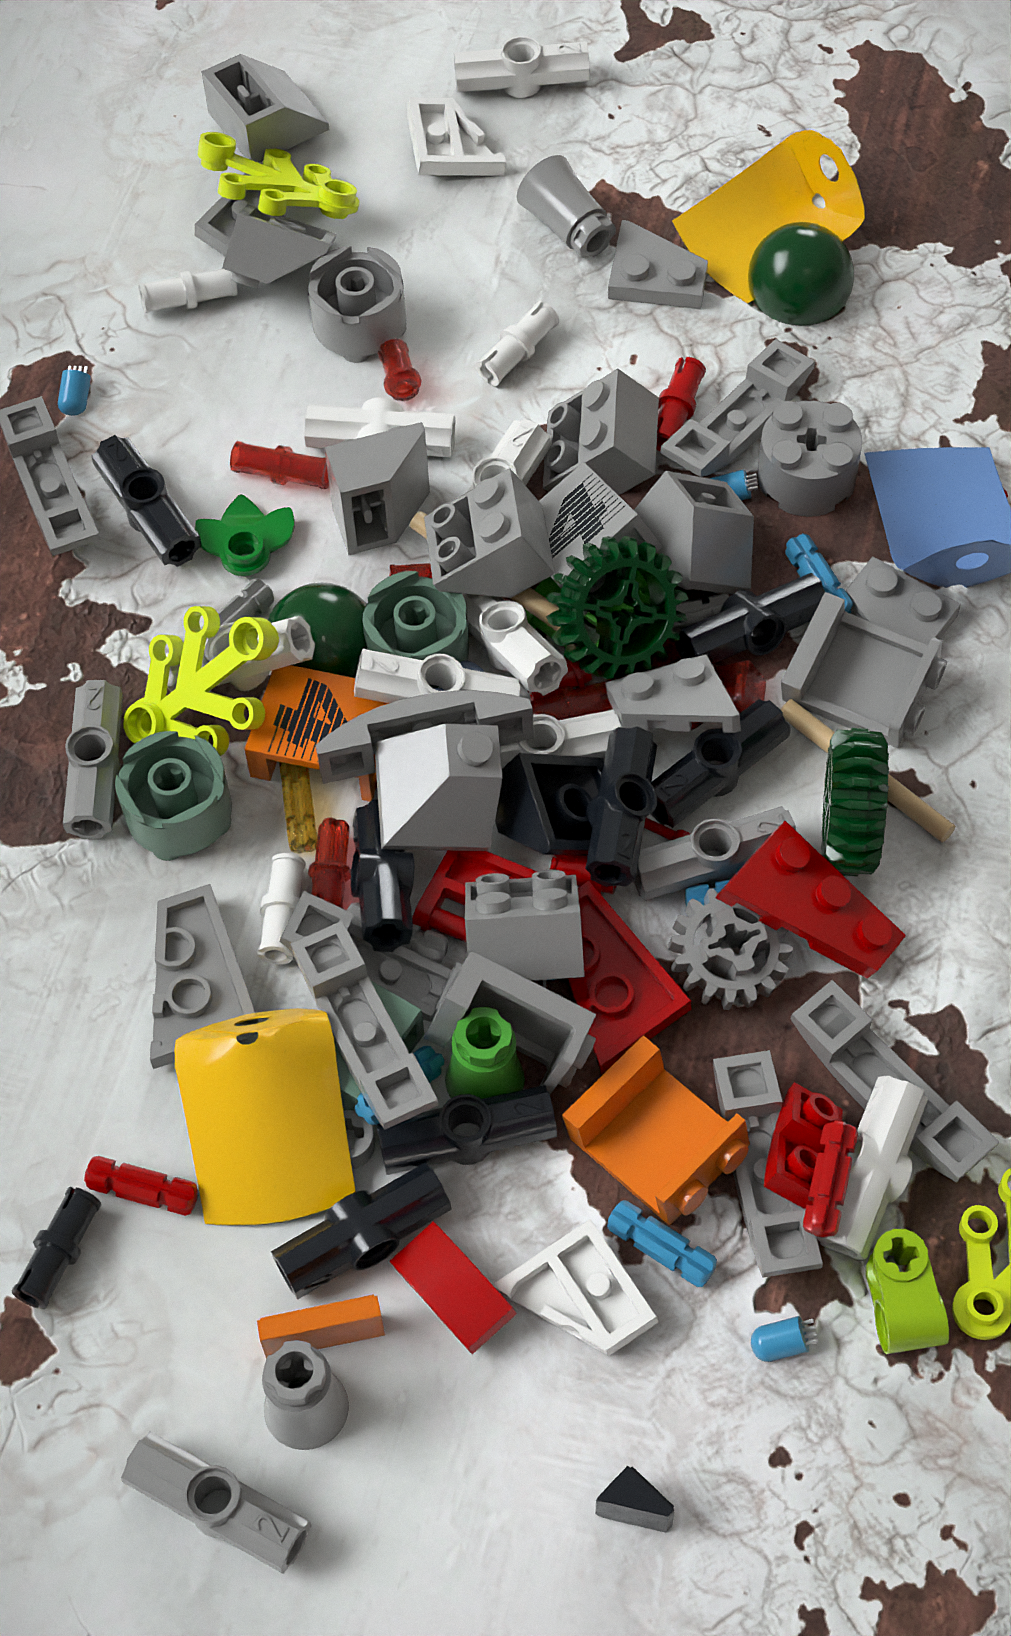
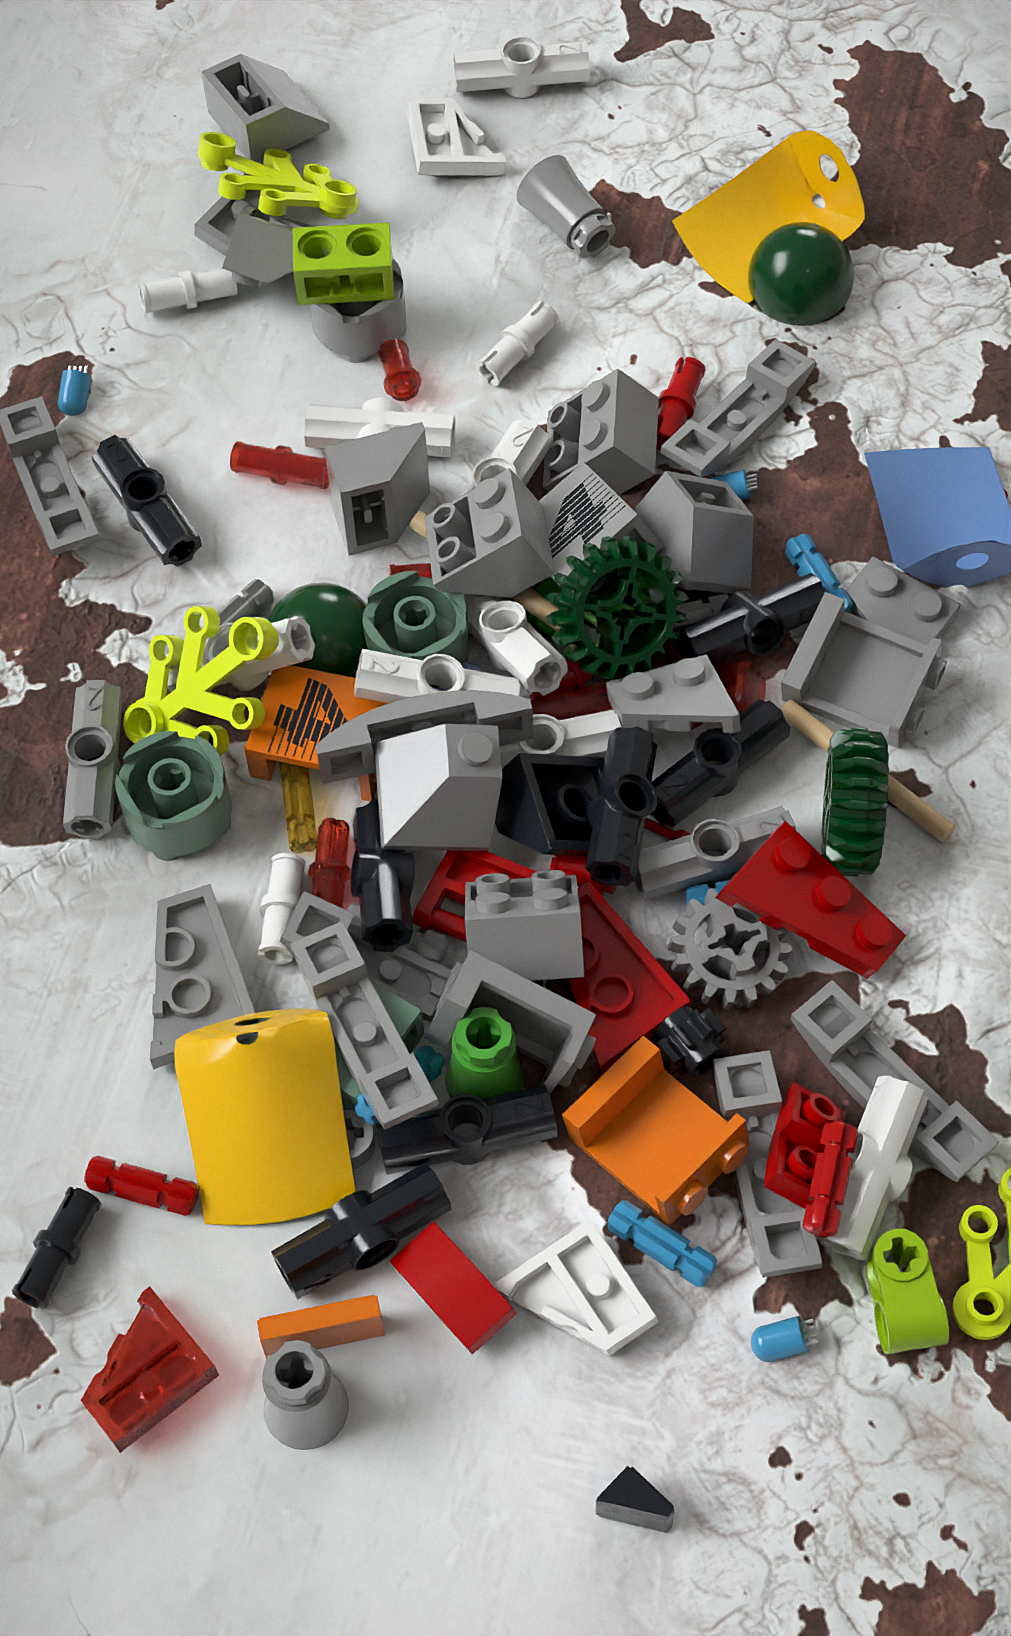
(146, 1374): none -> clear red wing
(246, 531): green plate -> none
(248, 1522): light grey piece -> none
(343, 263): none -> lime brick
(655, 270): light grey wing -> none
(690, 1041): none -> black gear
(809, 456): light grey brick -> none

